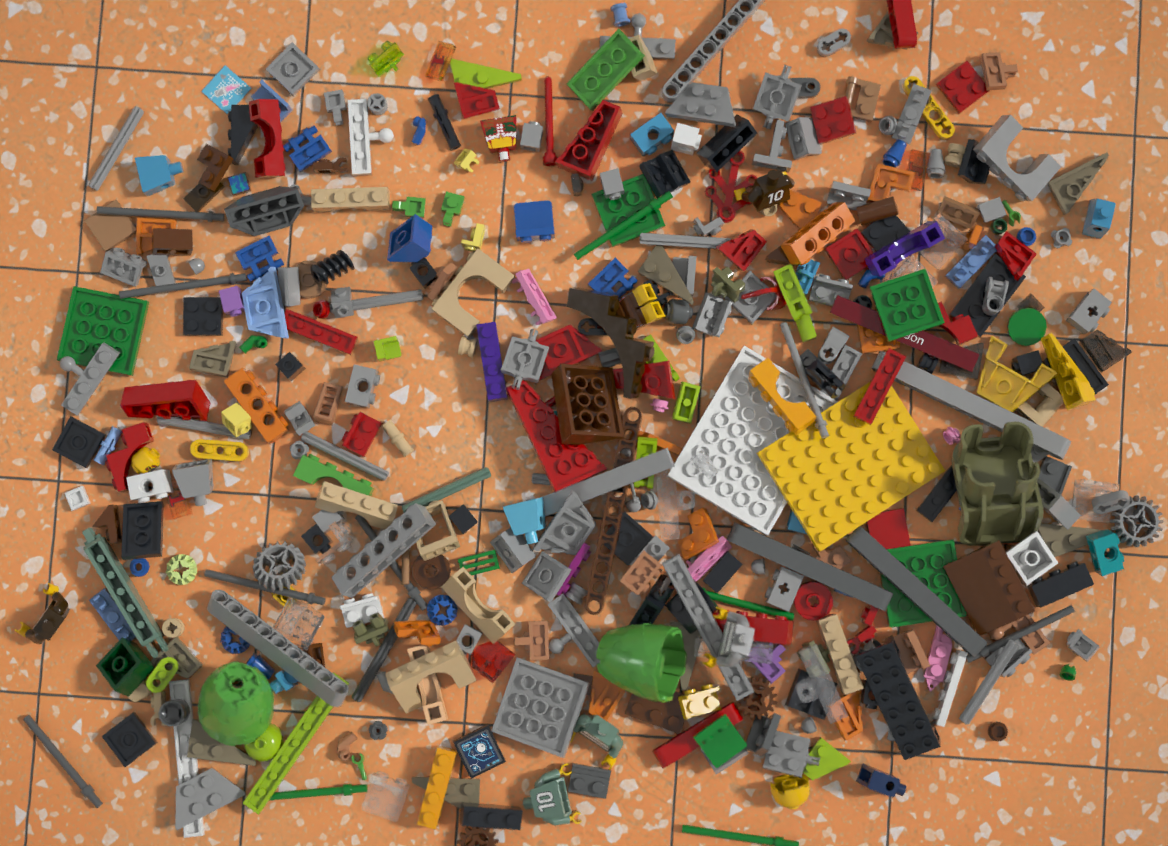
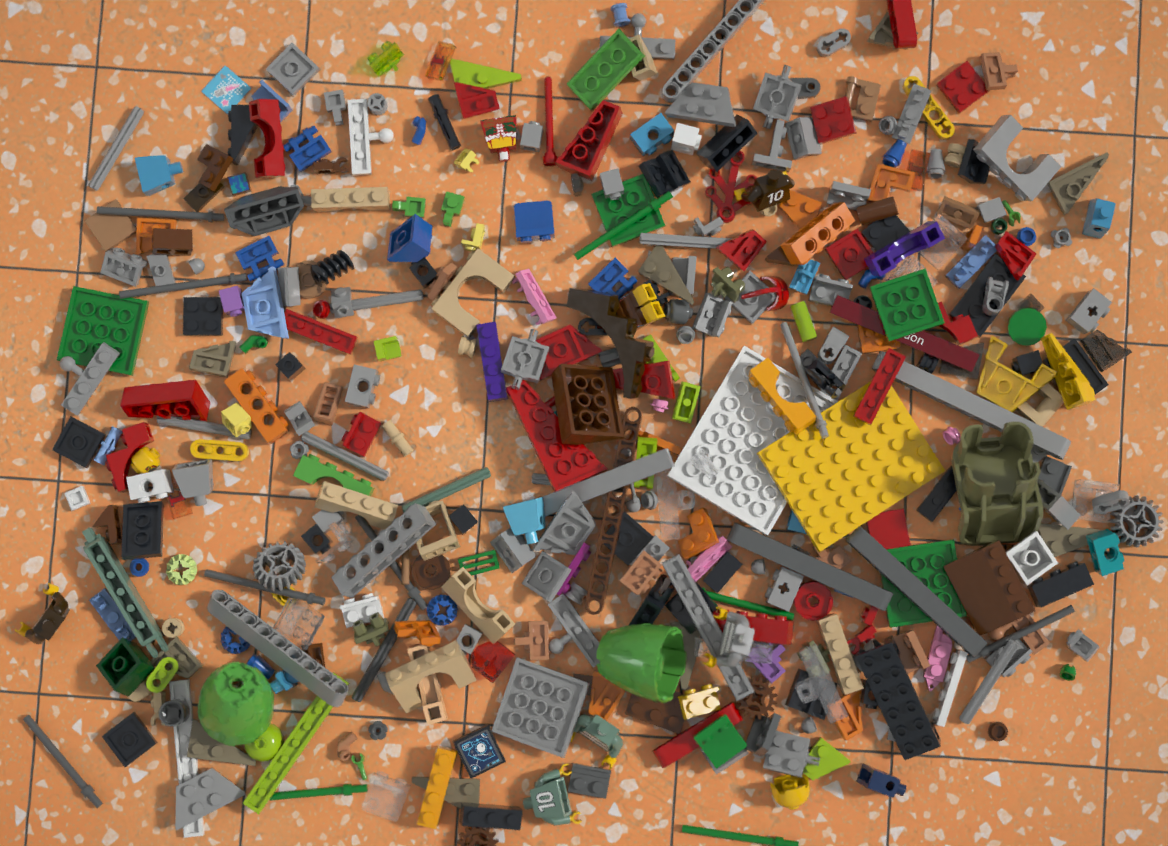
(792, 291): lime plate -> none

